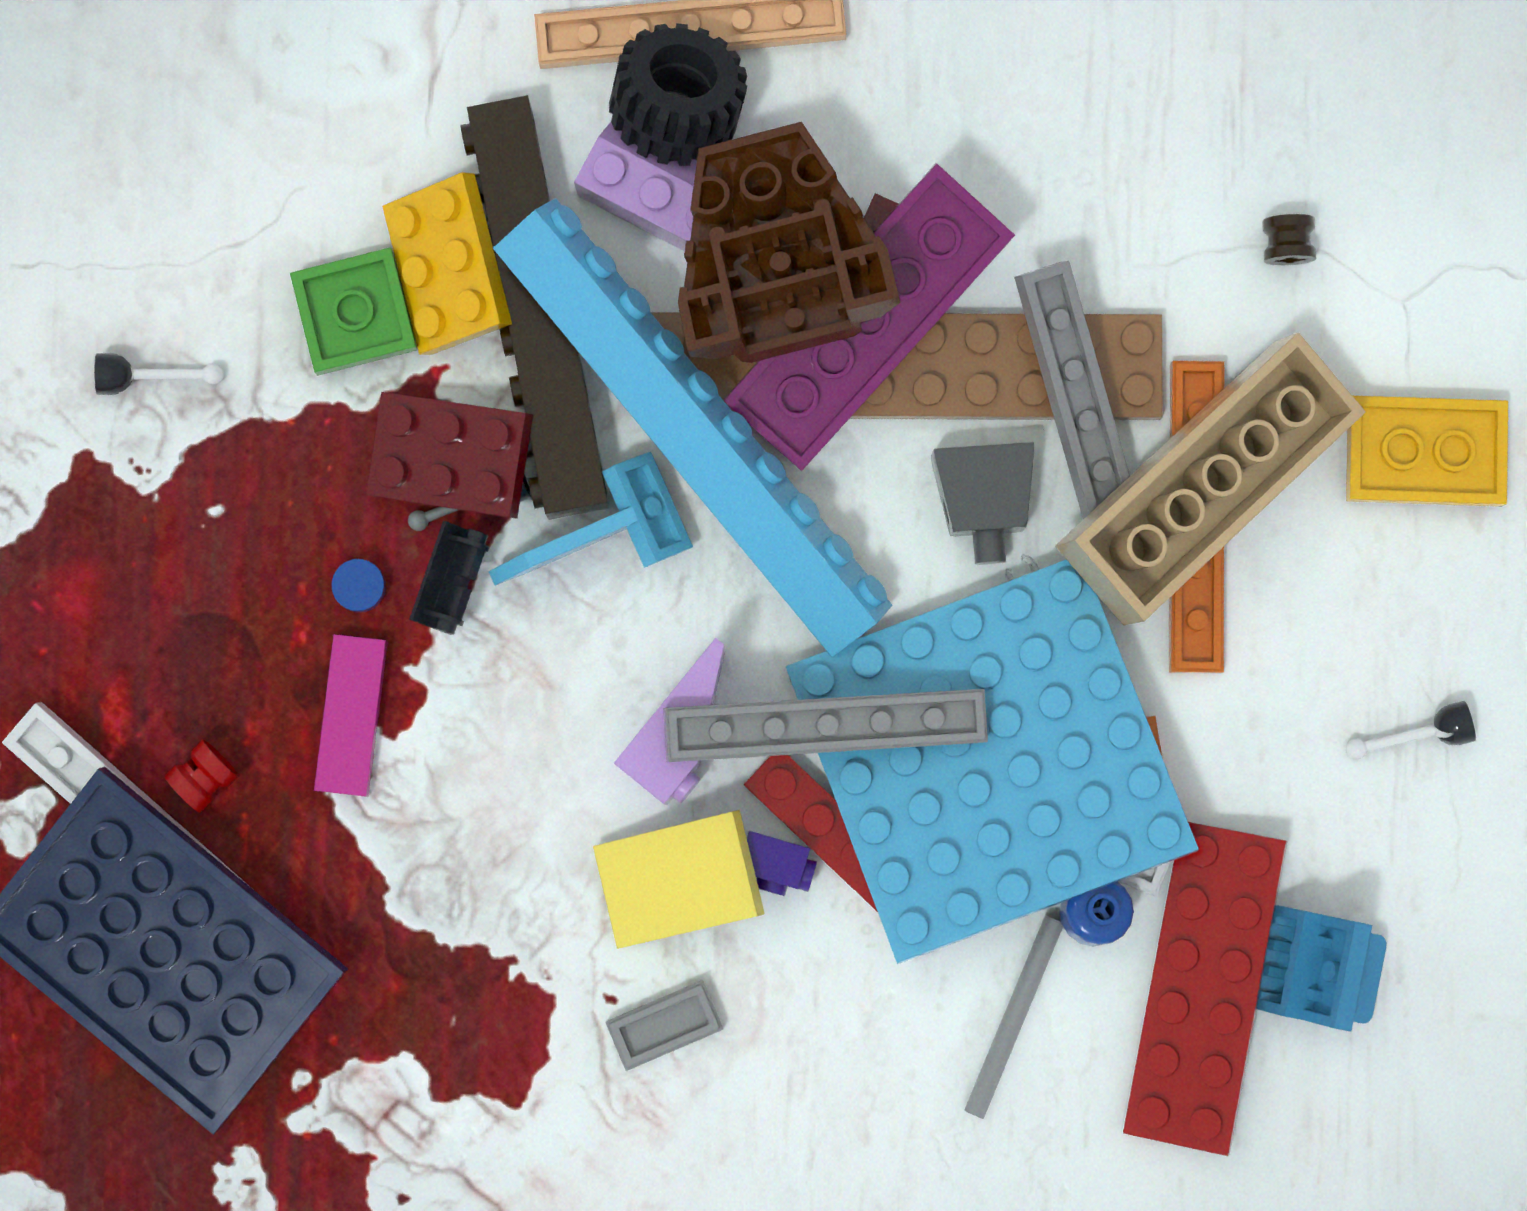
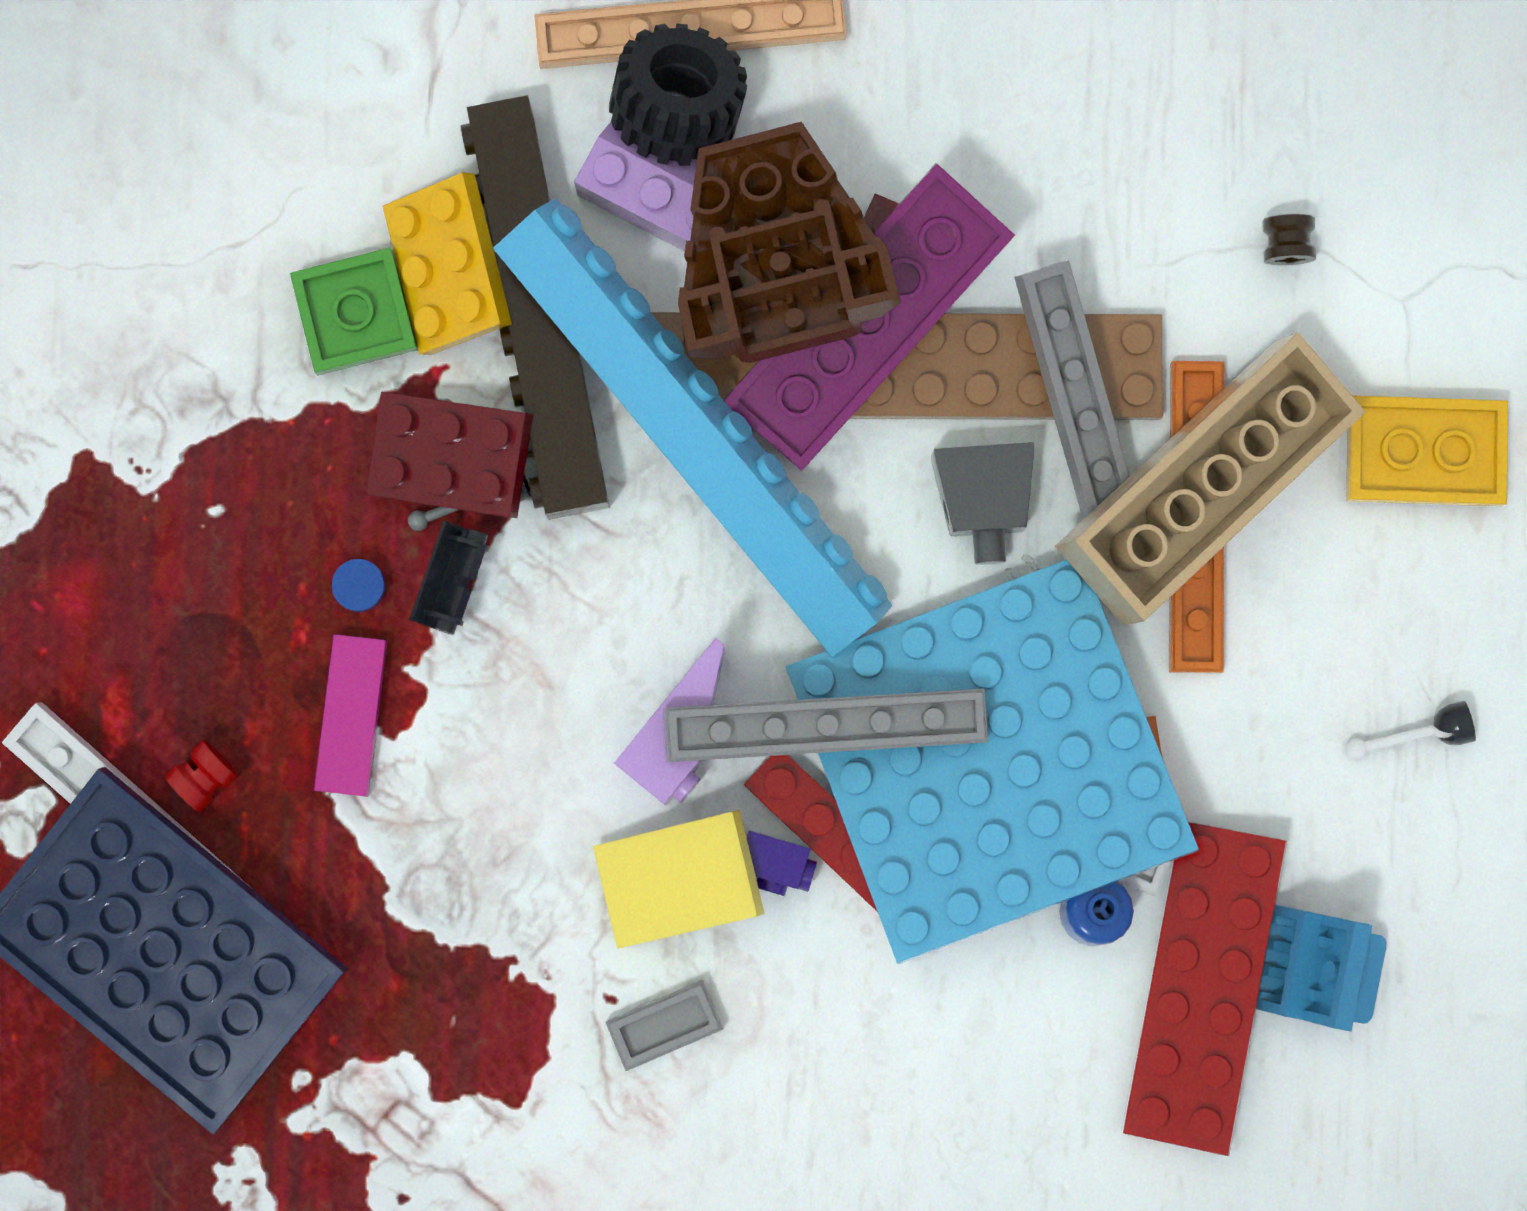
(115, 374): hinge -> none
(643, 510): medium azure piece -> none
(1014, 1017): light grey bar -> none

